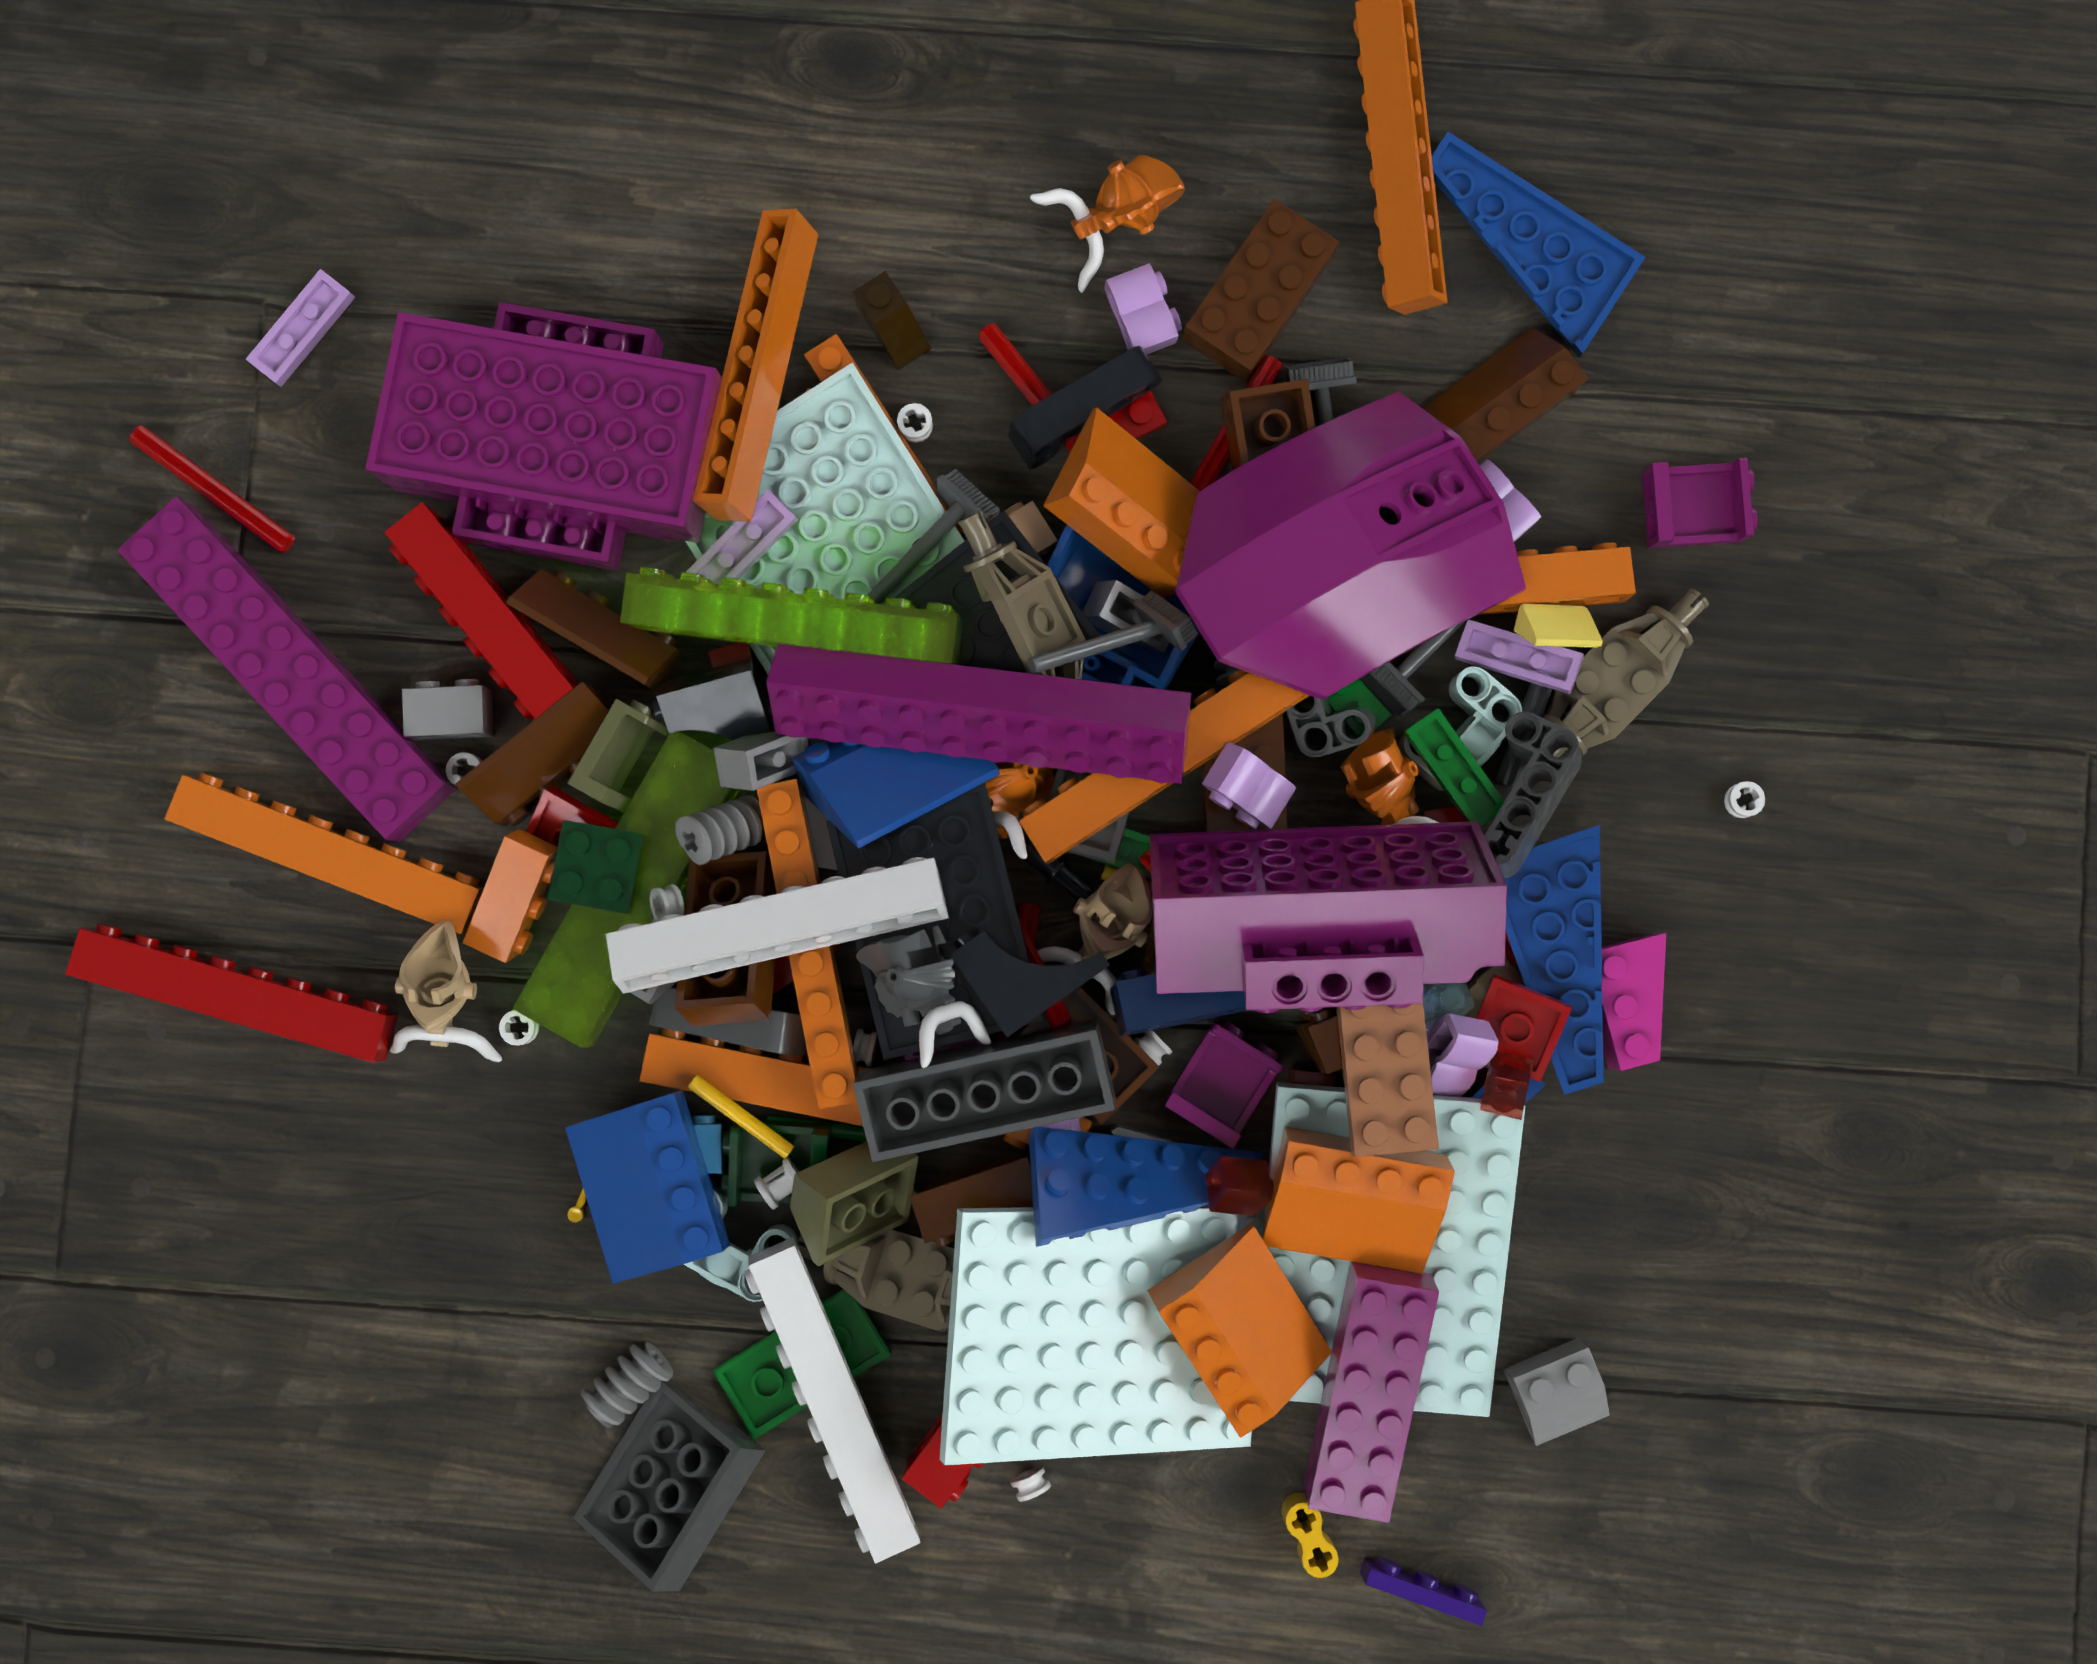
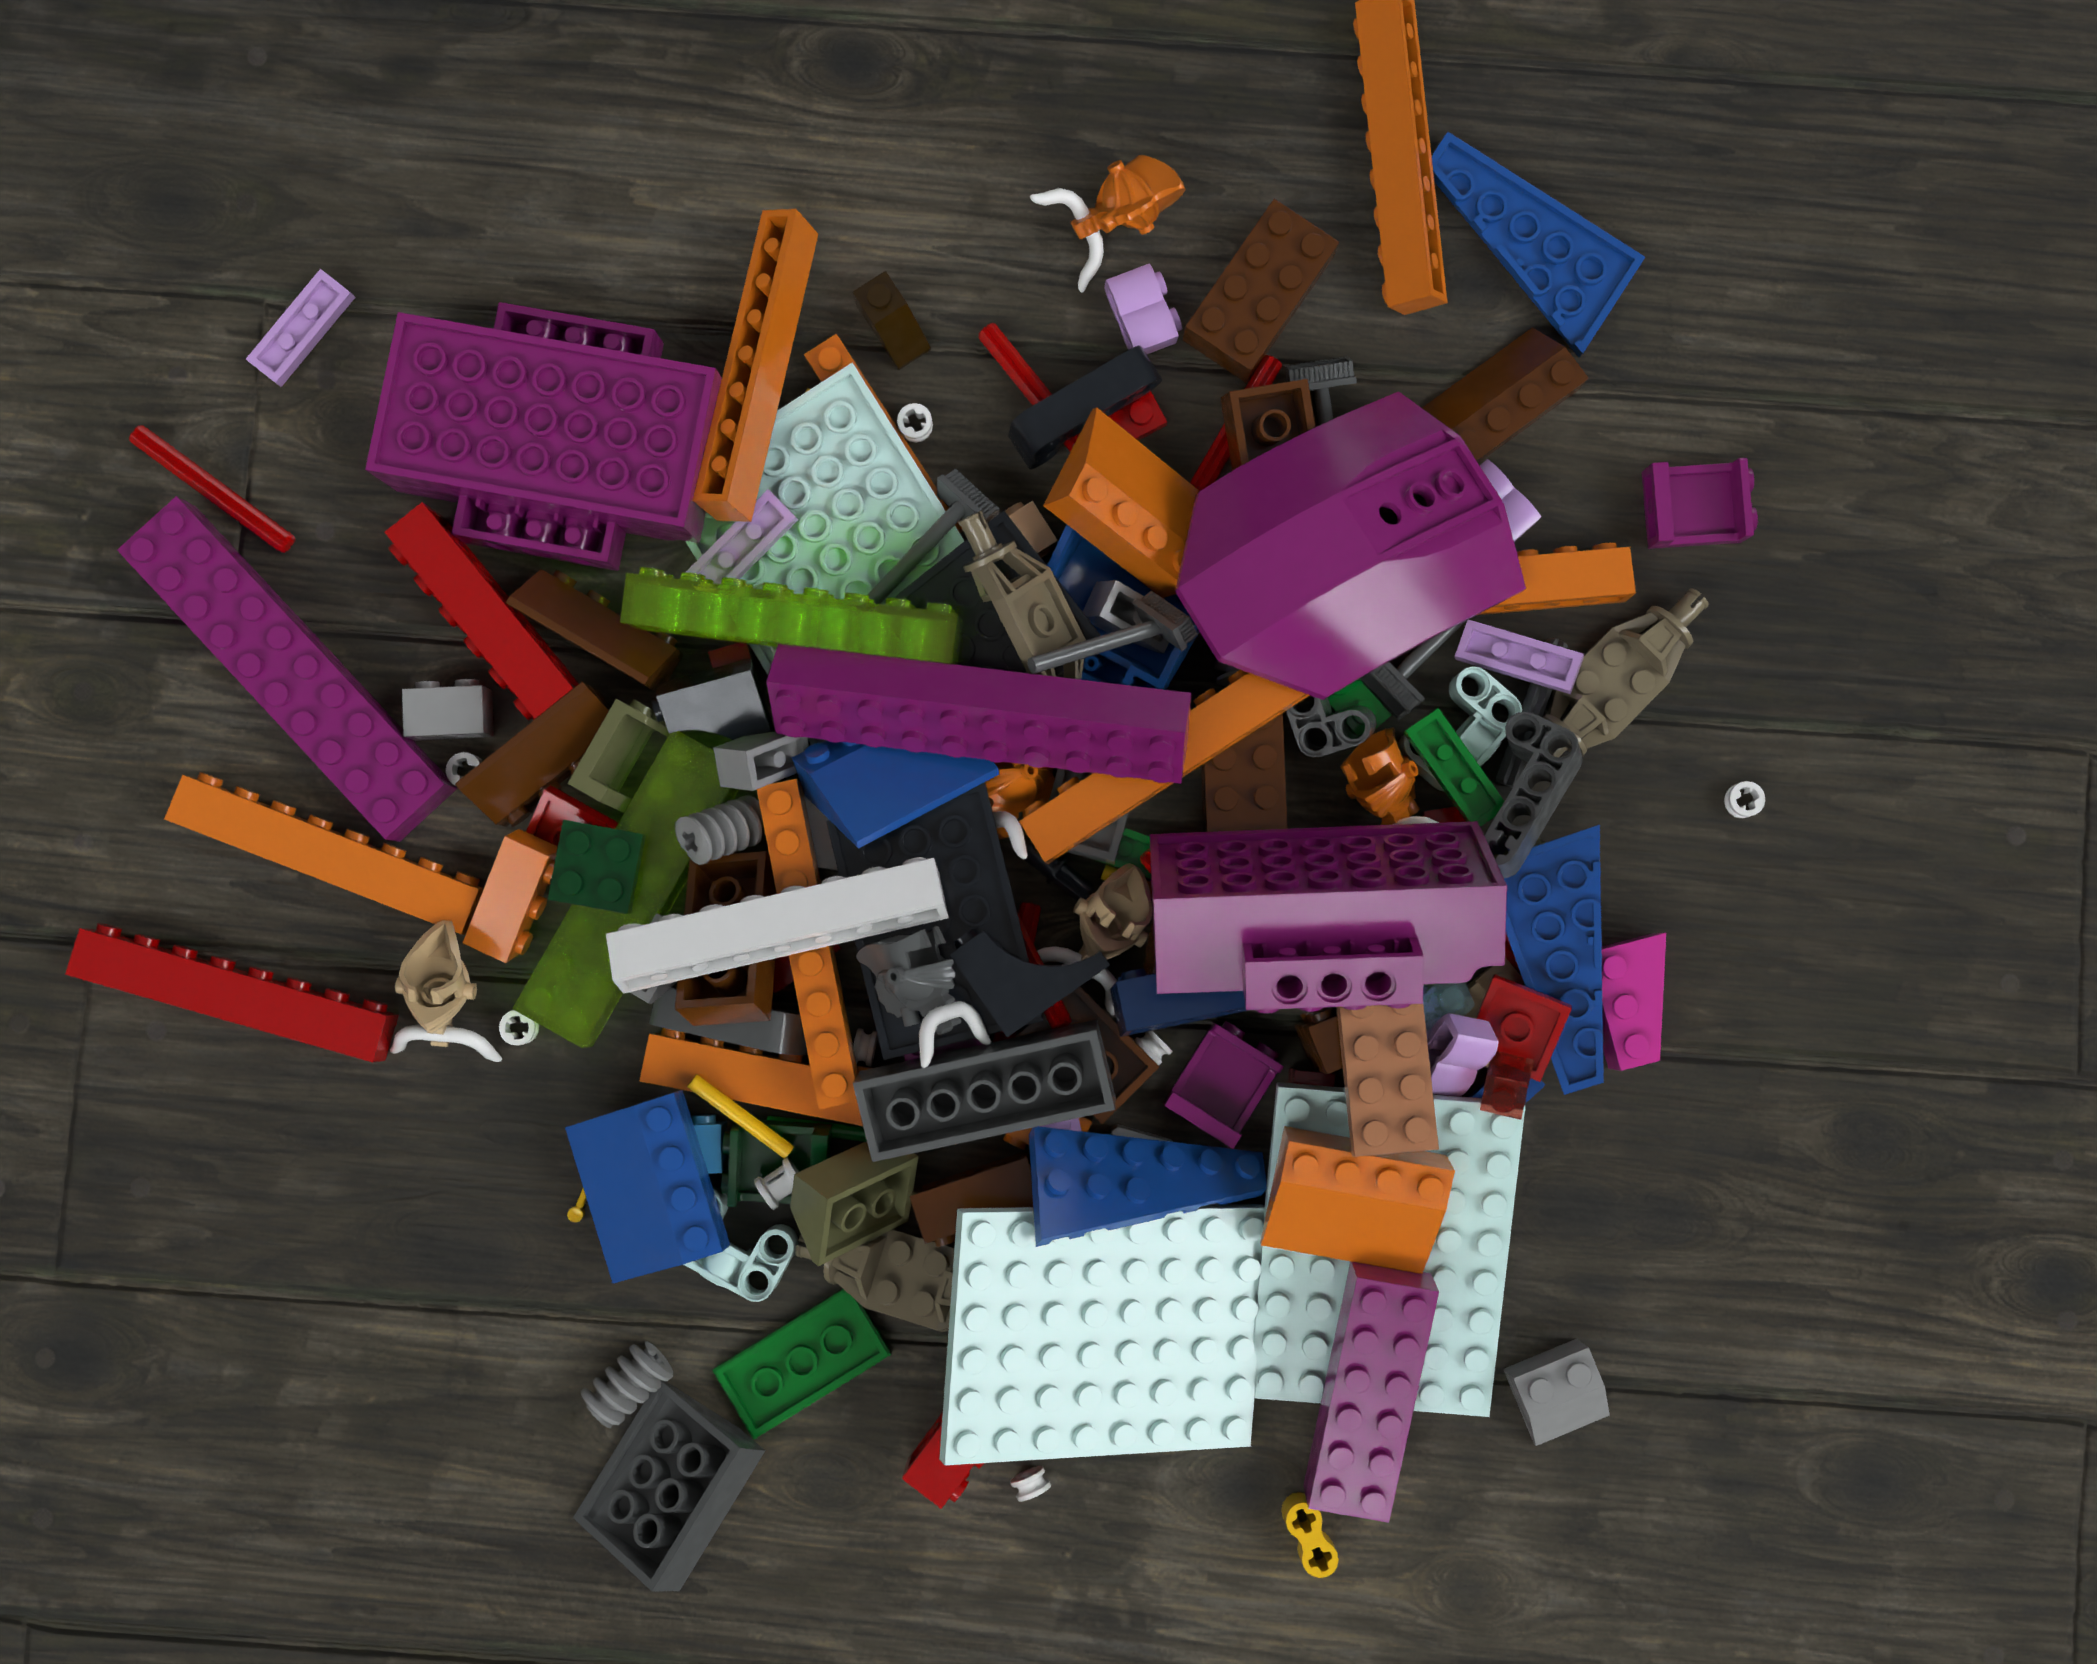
(666, 901): white bush -> none
(833, 1400): white brick -> none
(1238, 1186): clear red brick -> none
(1242, 1328): orange slope -> none
(1249, 786): lavender brick -> none
(1423, 1589): dark purple plate -> none
(1557, 625): light yellow slope -> none

